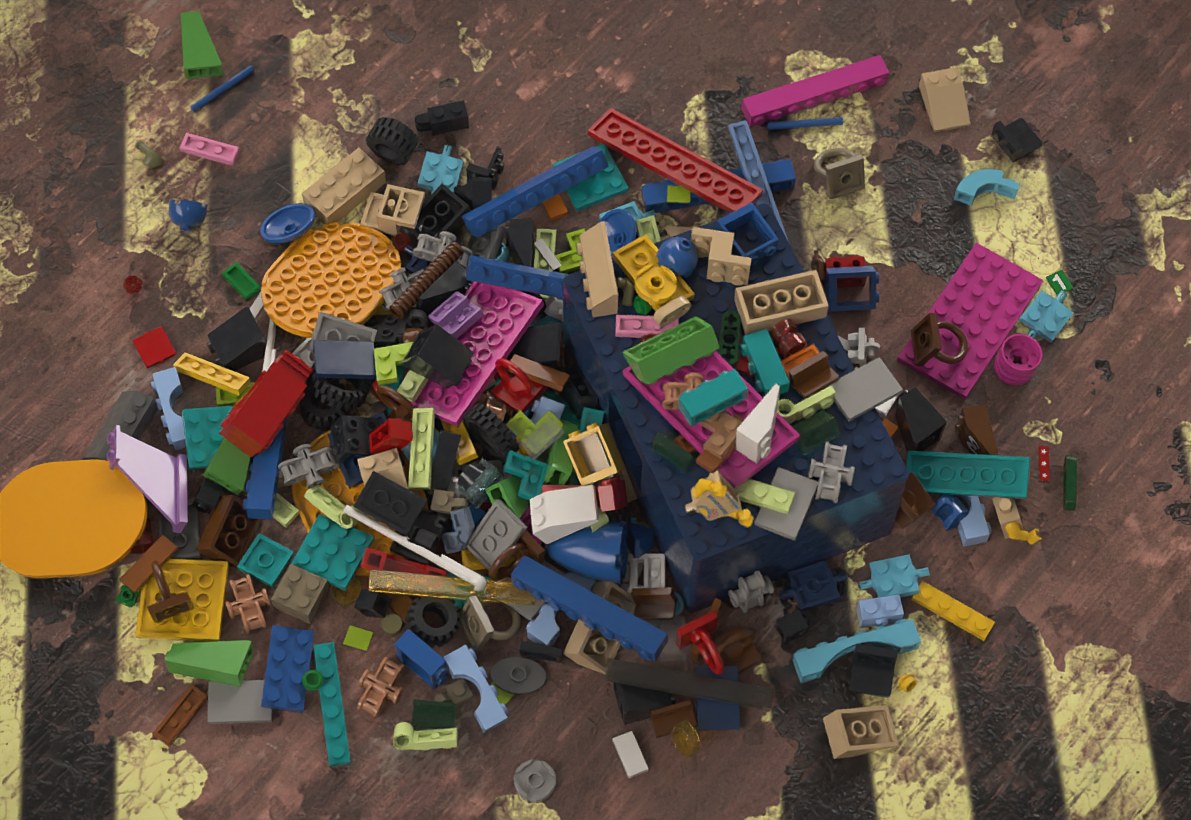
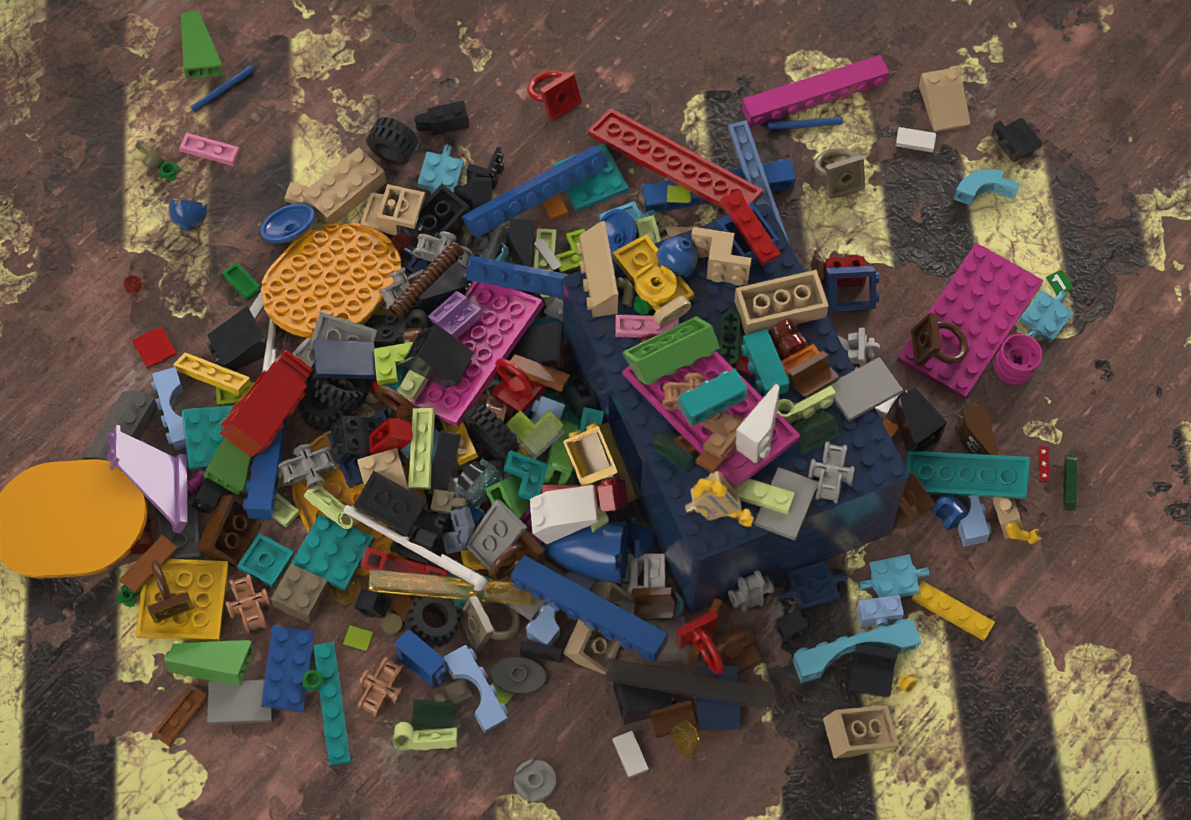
(168, 166): none -> green plate
(195, 482): none -> dark pink pin
(294, 193): none -> tan plate
(558, 95): none -> red tile
(750, 228): none -> red plate
(915, 139): none -> white tile

